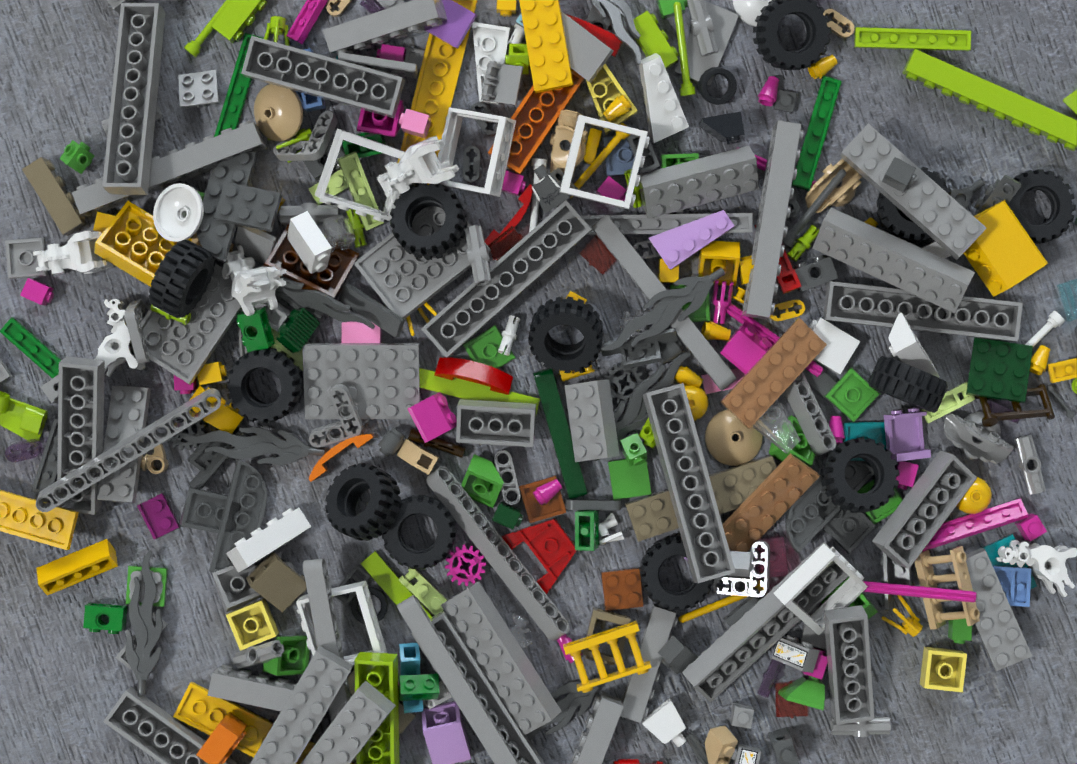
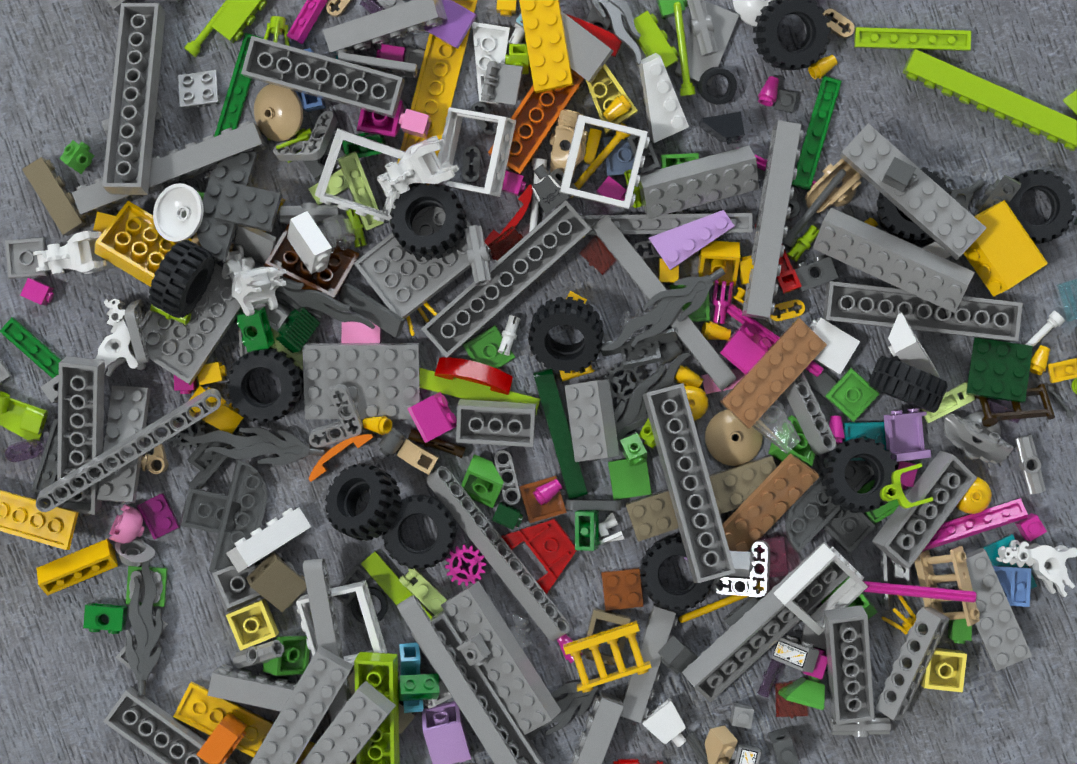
(127, 526): none -> bright pink cylinder
(134, 552): none -> light grey piece
(380, 424): none -> yellow cone
(474, 650): none -> light grey brick
(897, 492): none -> lime piece
(920, 658): none -> light grey brick

